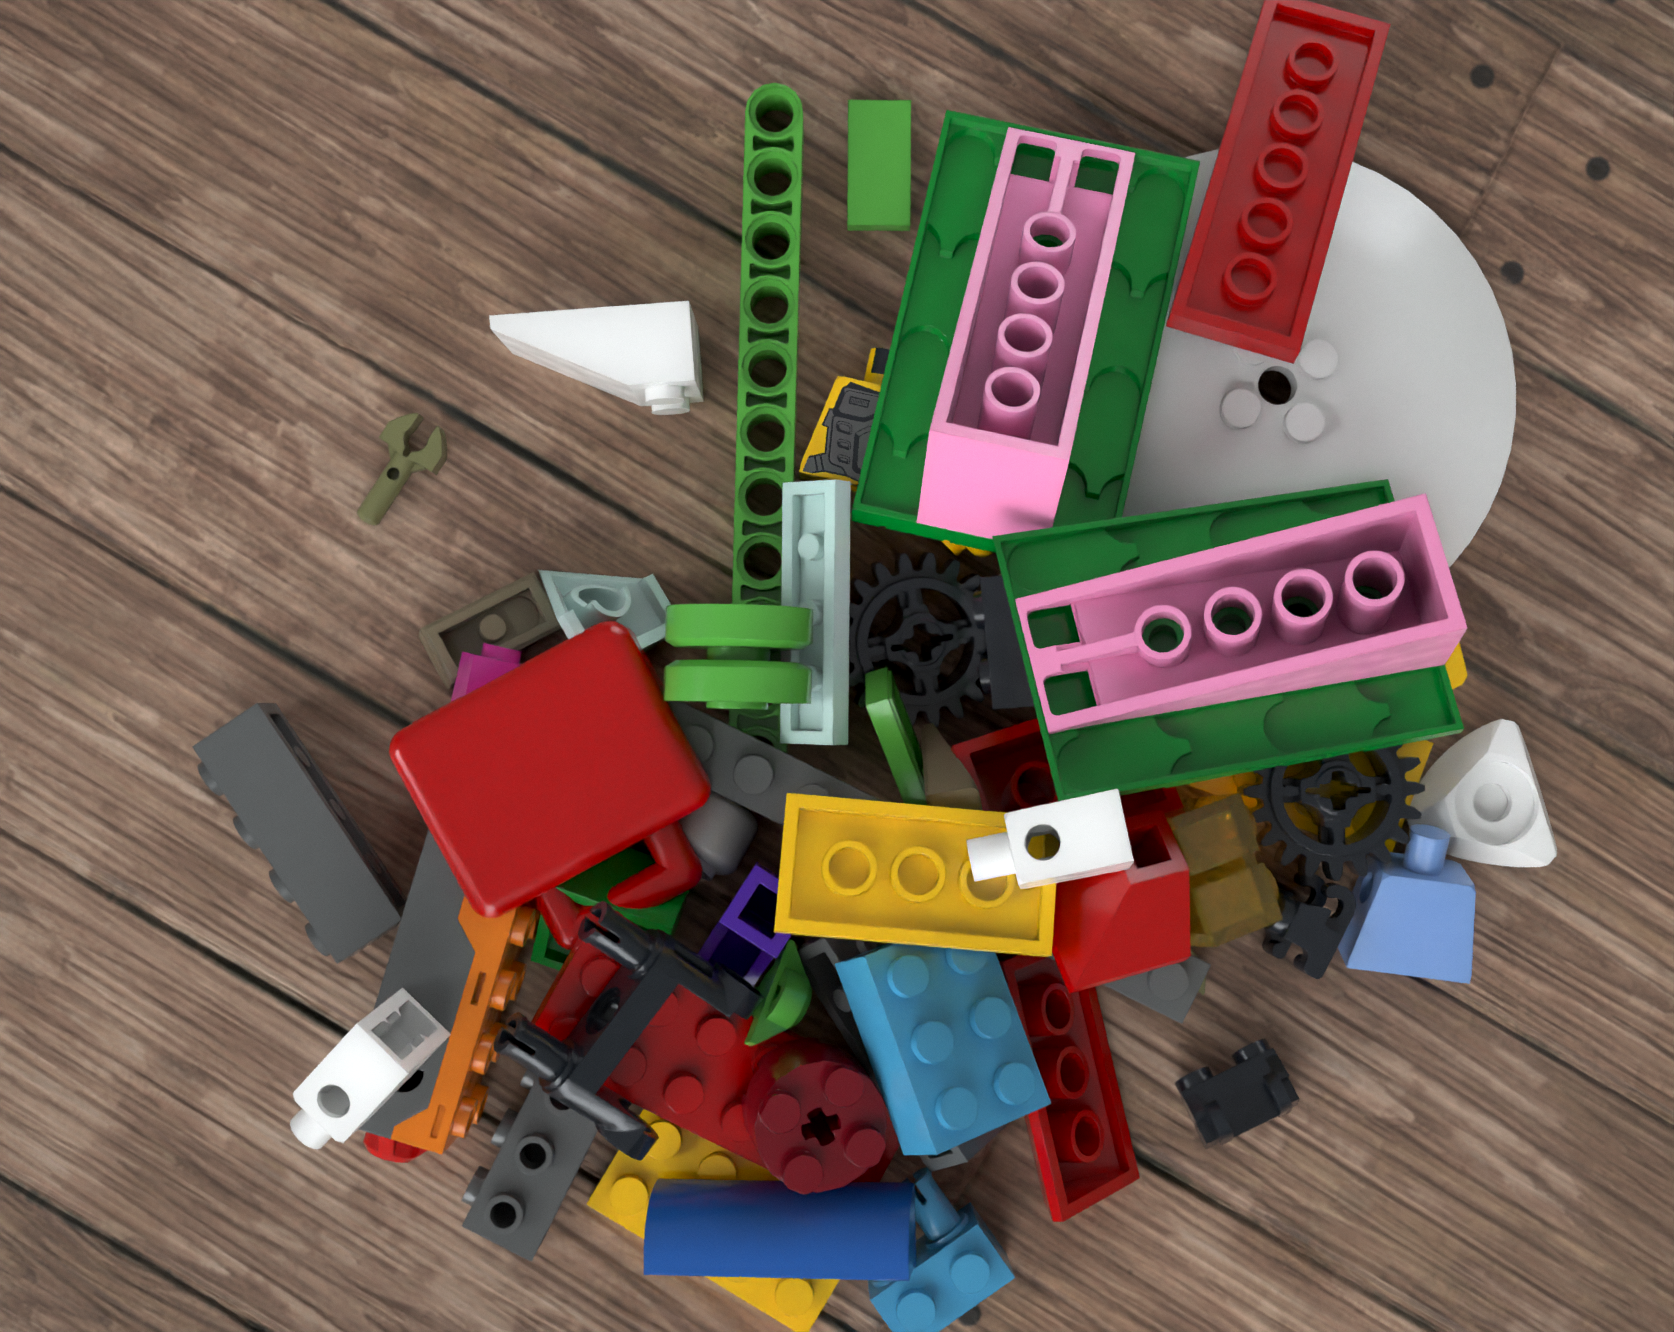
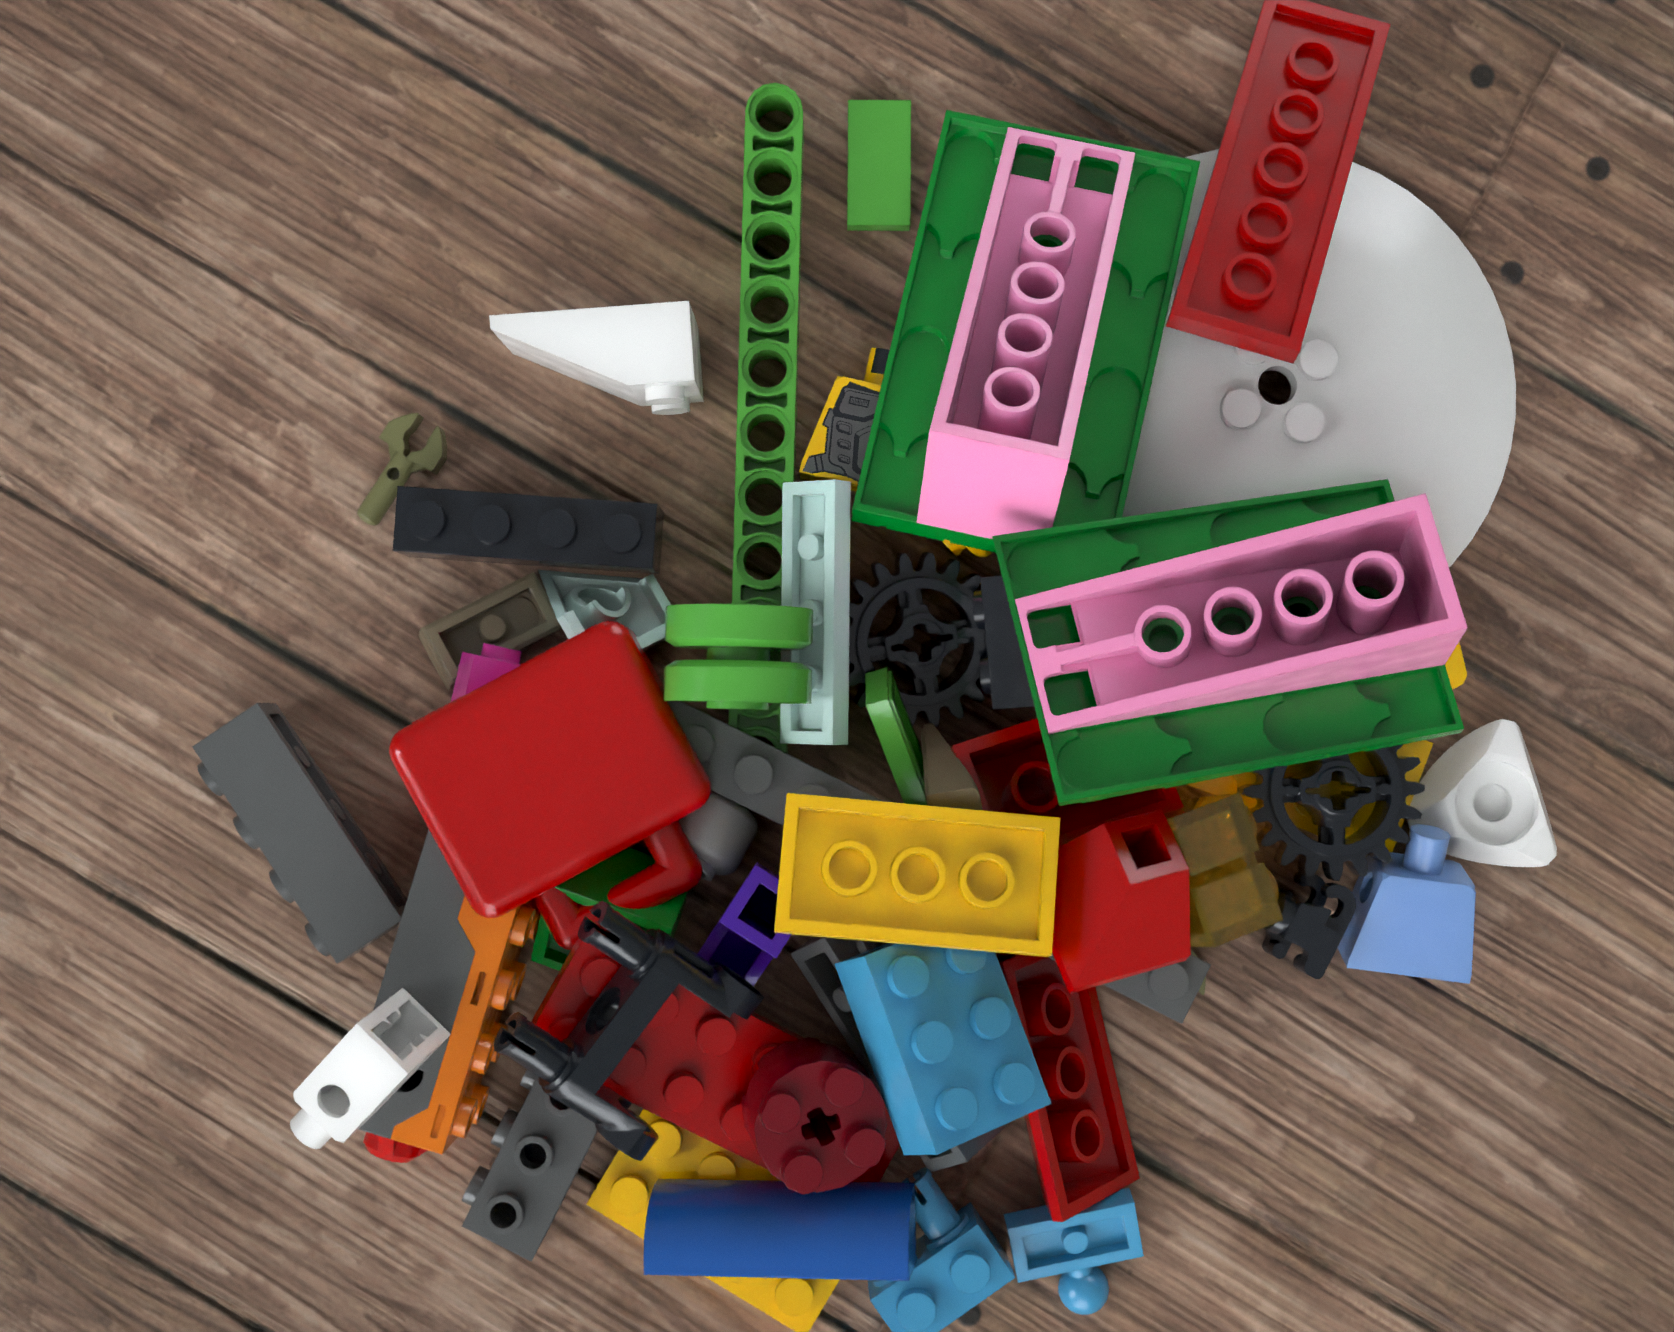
(528, 530): none -> black brick
(785, 997): bright green piece -> none
(1075, 1248): none -> dark azure plate
(1089, 835): white torso -> none
(1239, 1096): black piece -> none

